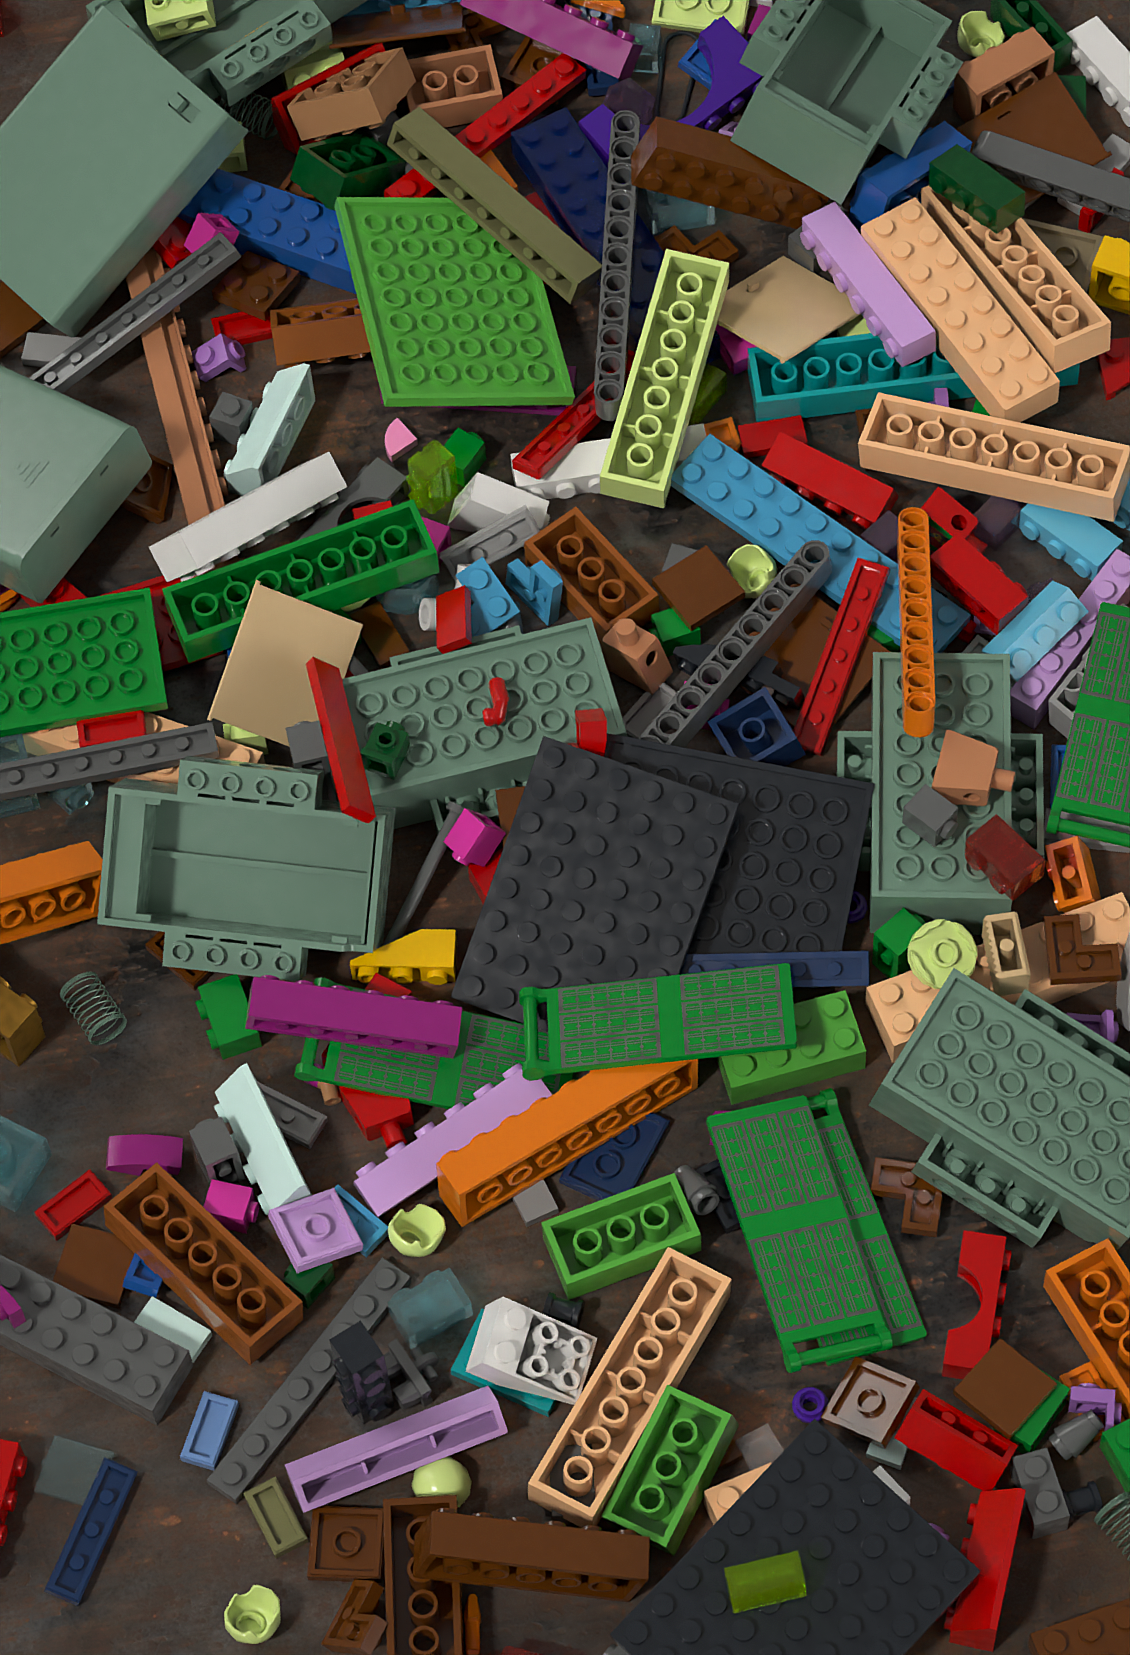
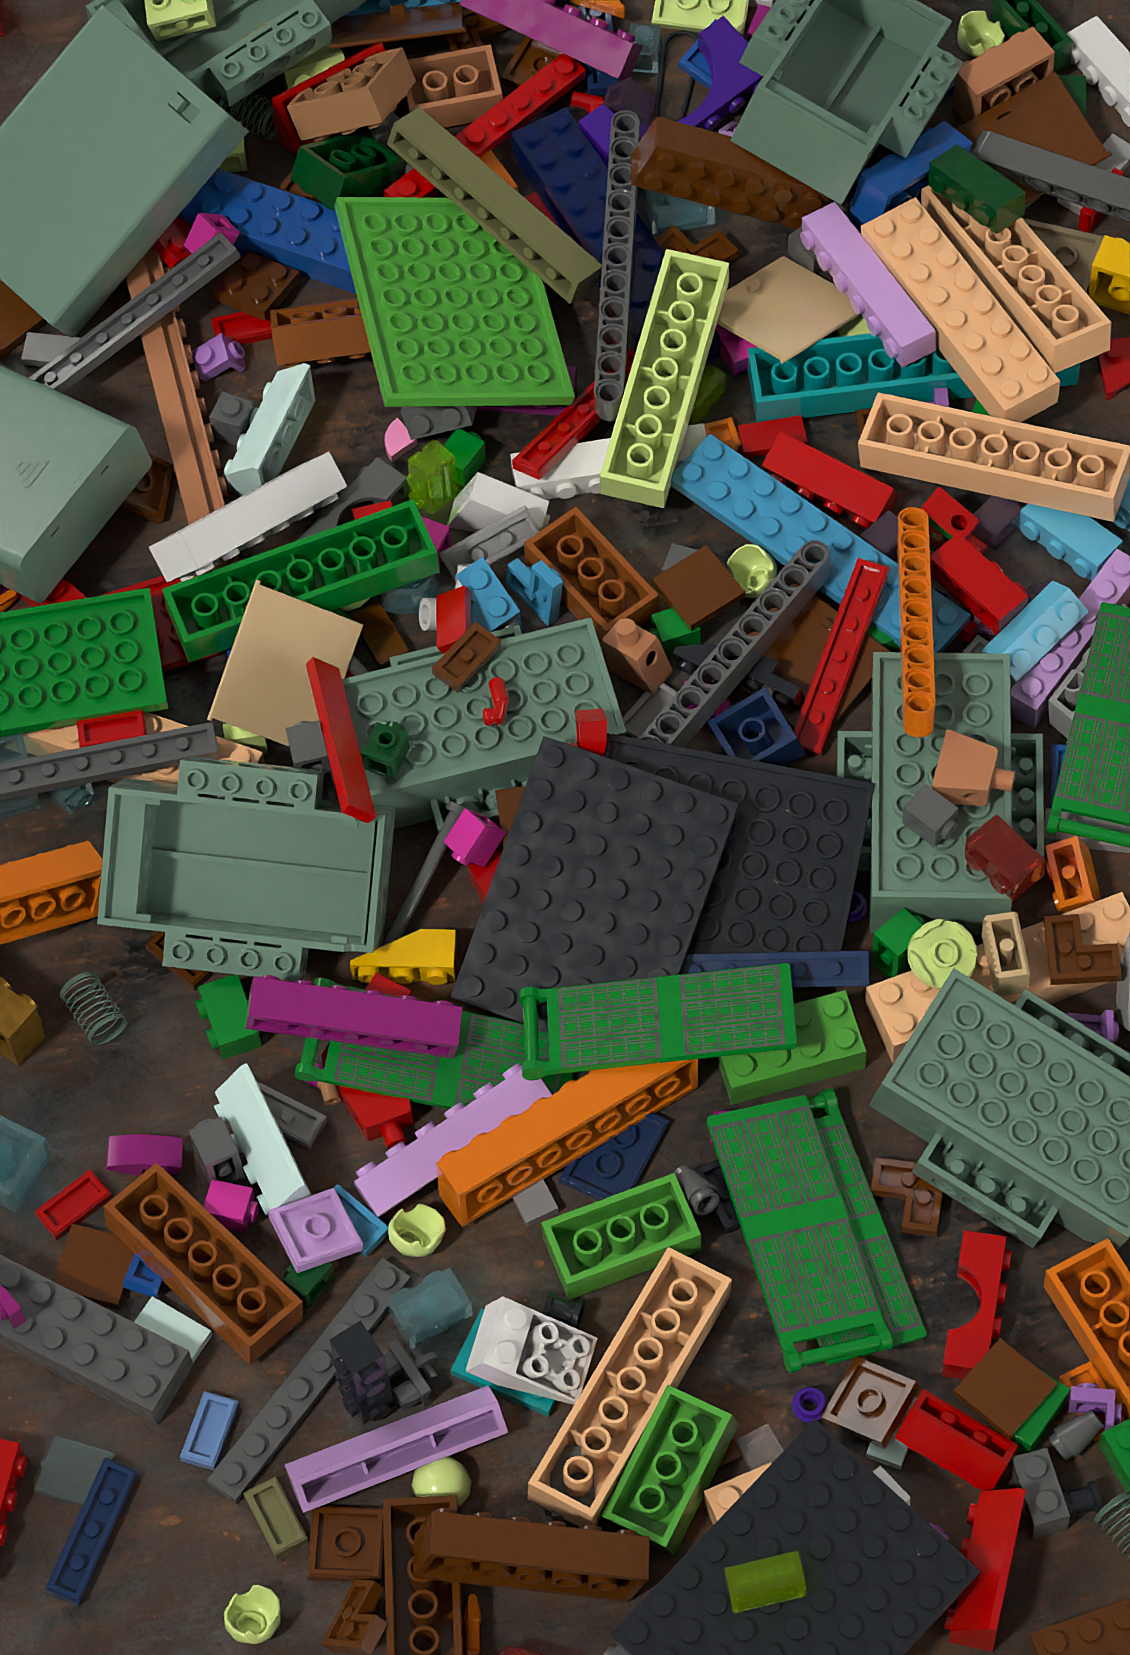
(431, 420): none -> dark grey brick
(466, 657): none -> reddish brown plate
(586, 101): none -> red arm

